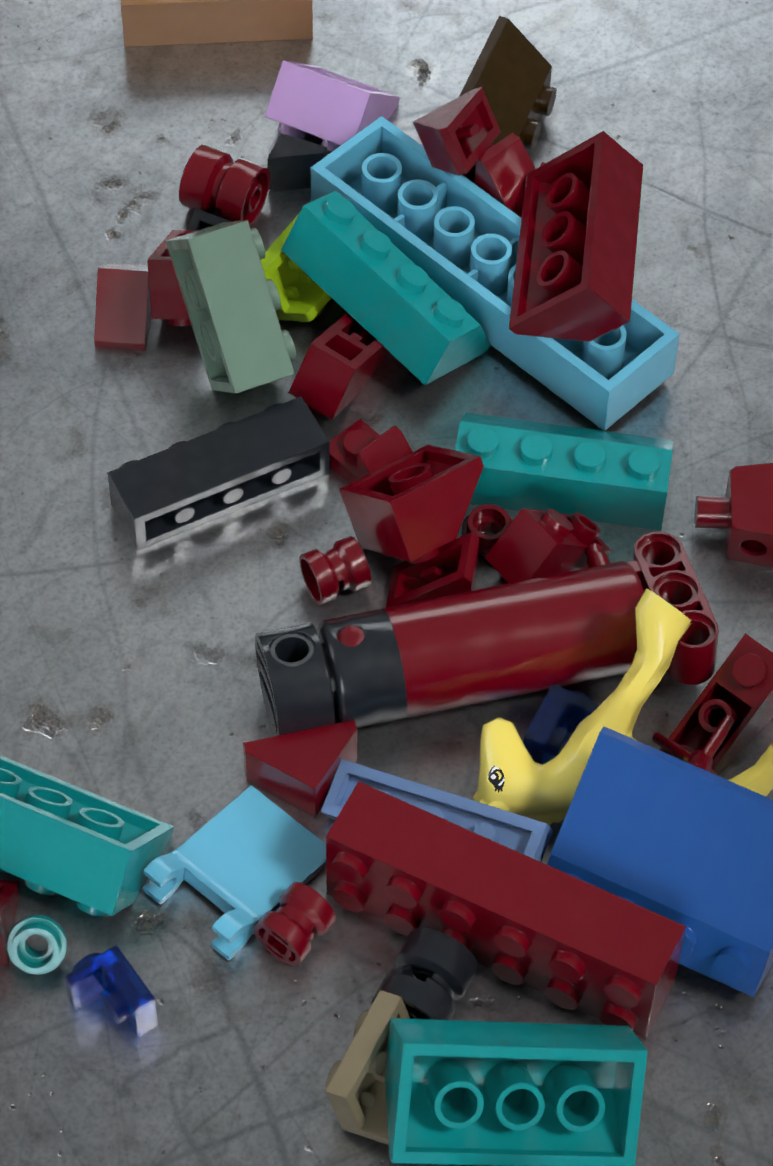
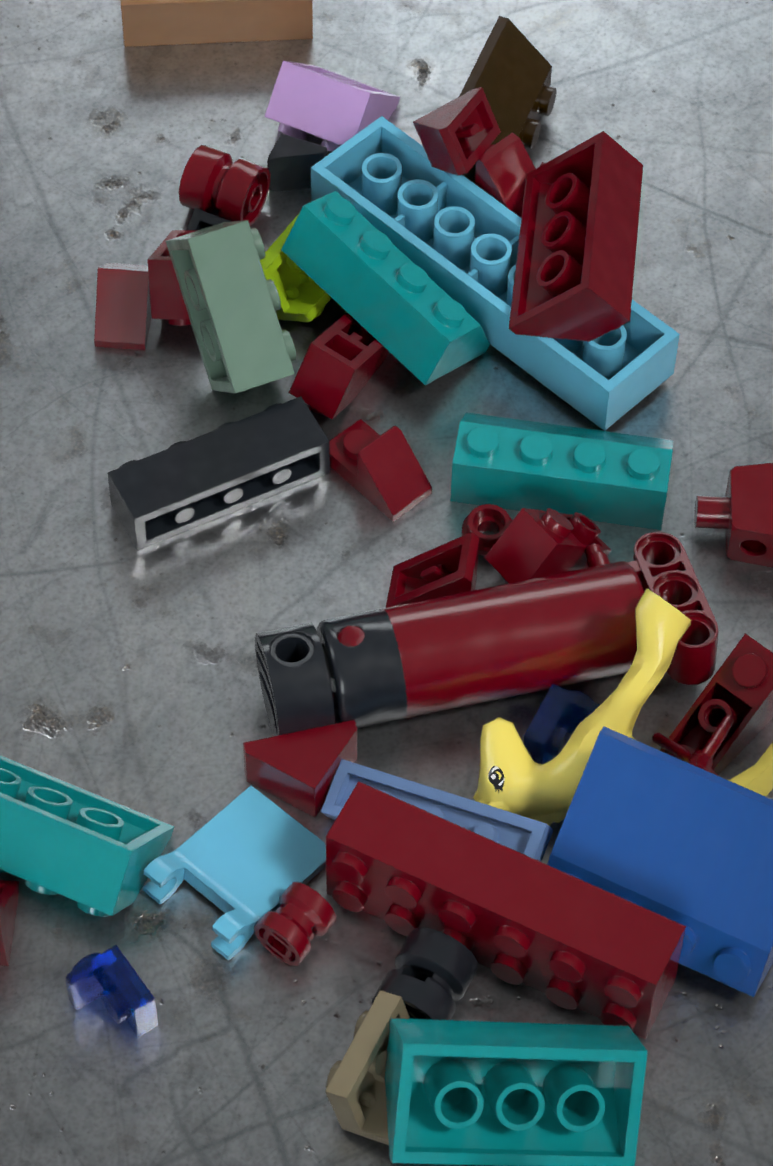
(31, 960): teal plate -> none
(335, 570): dark red wheel -> none
(413, 502): dark red slope -> none

